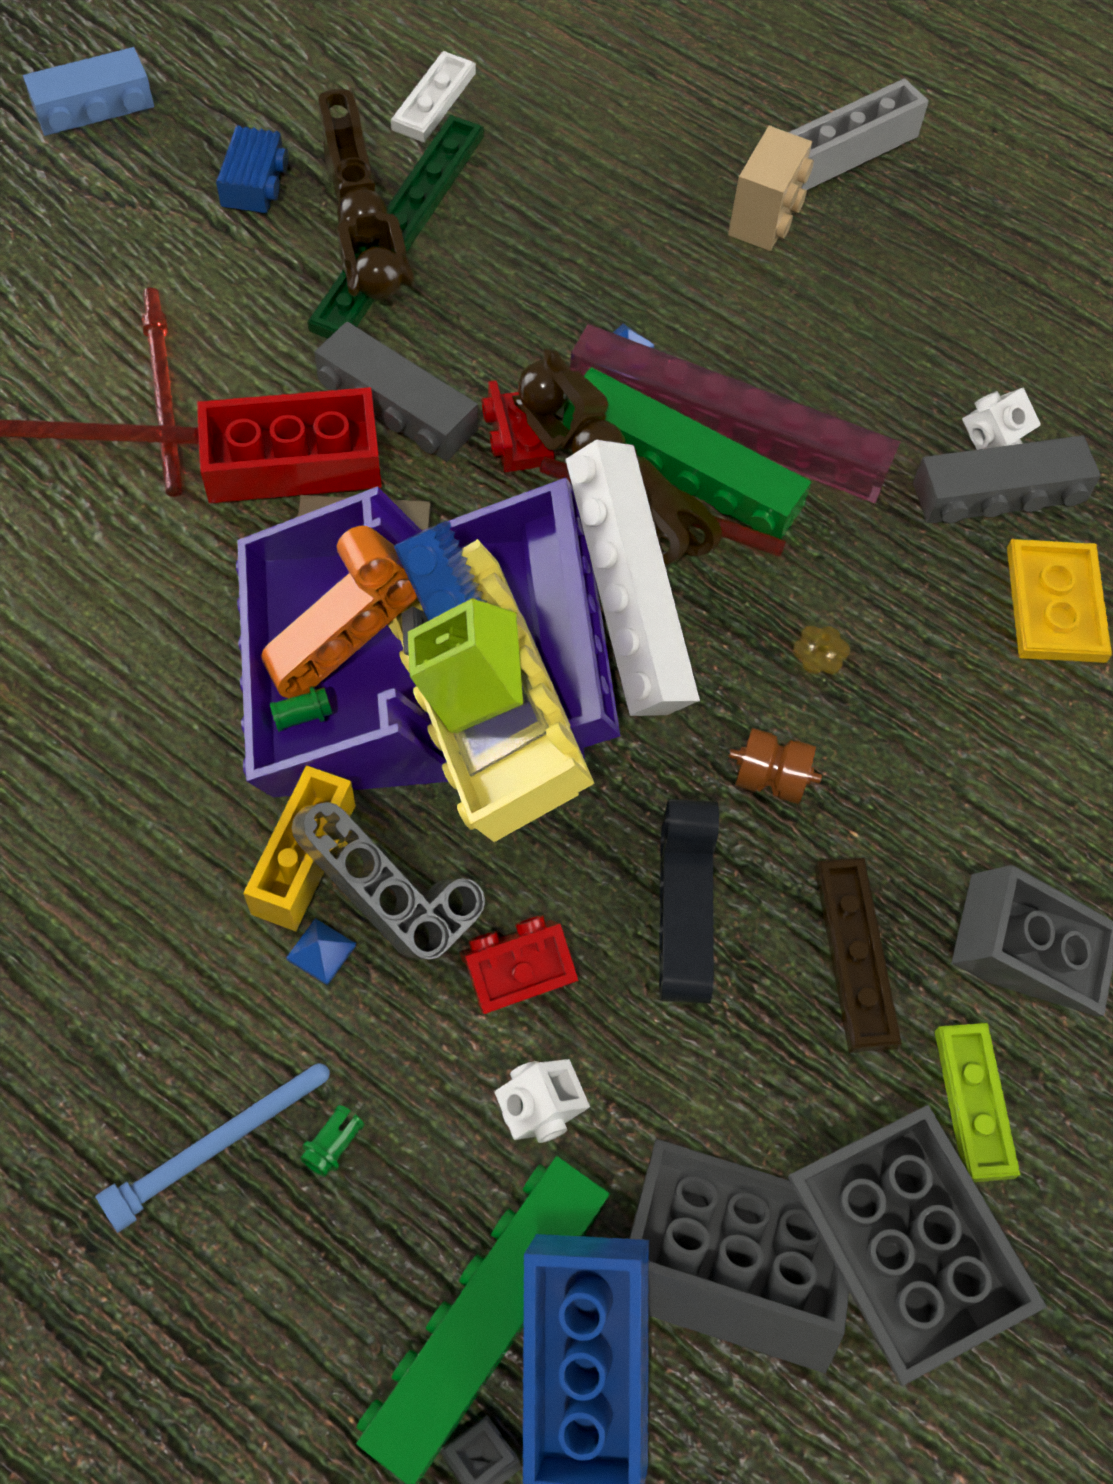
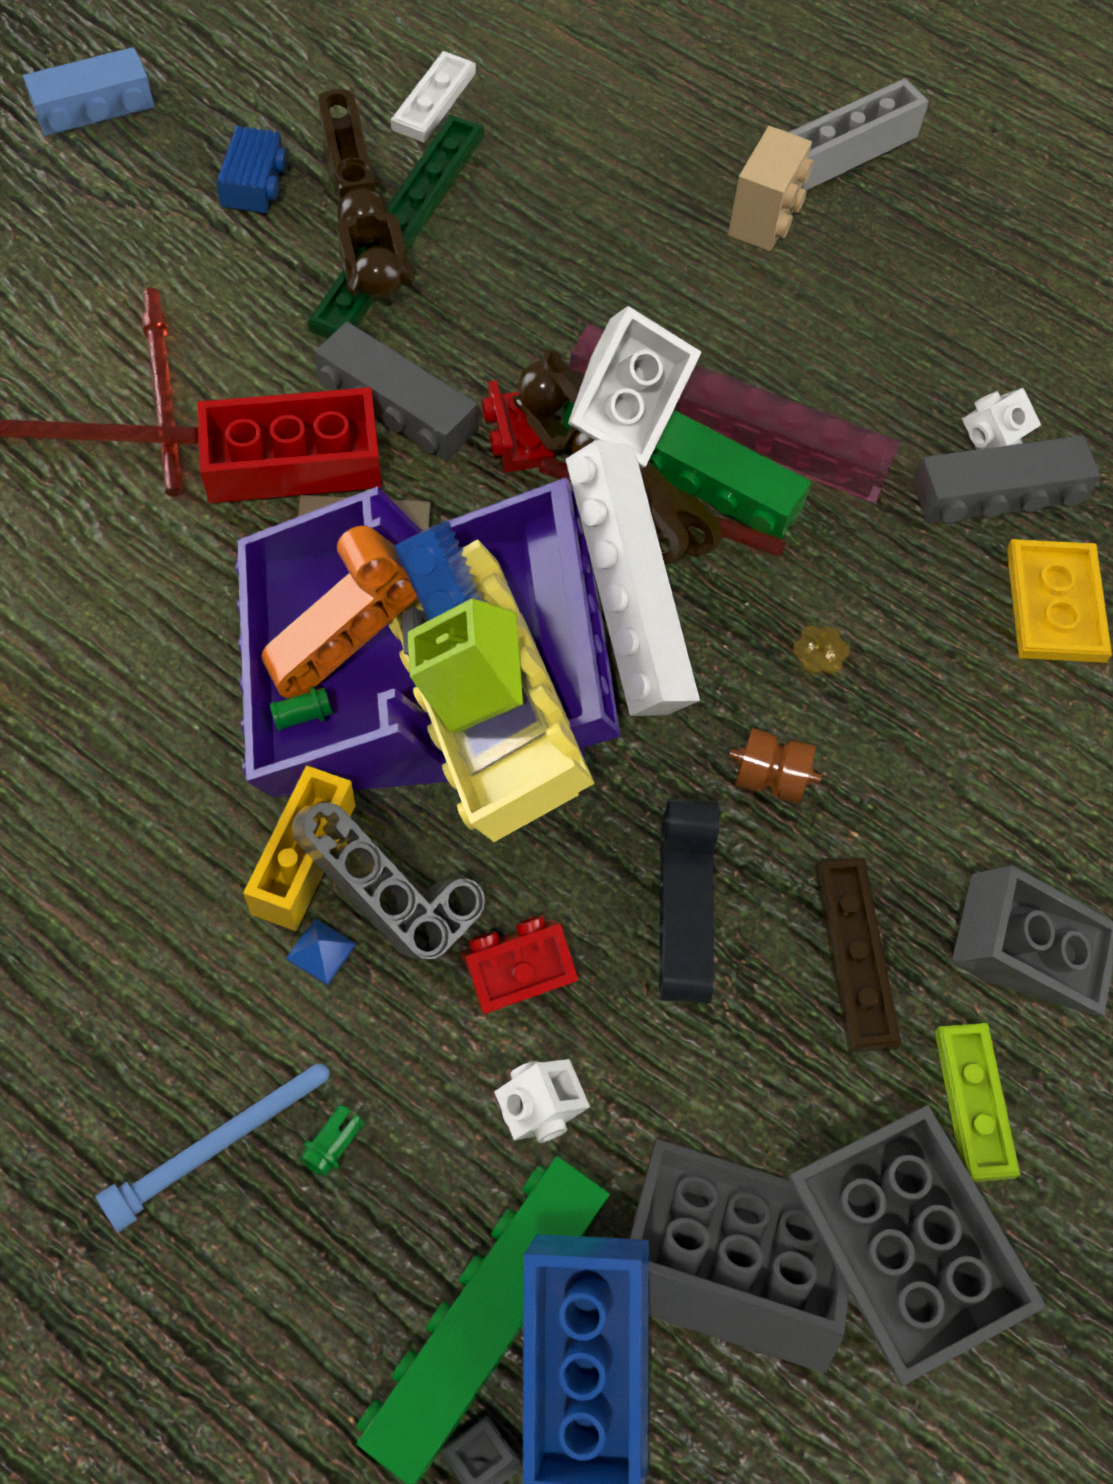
(633, 383): none -> white slope

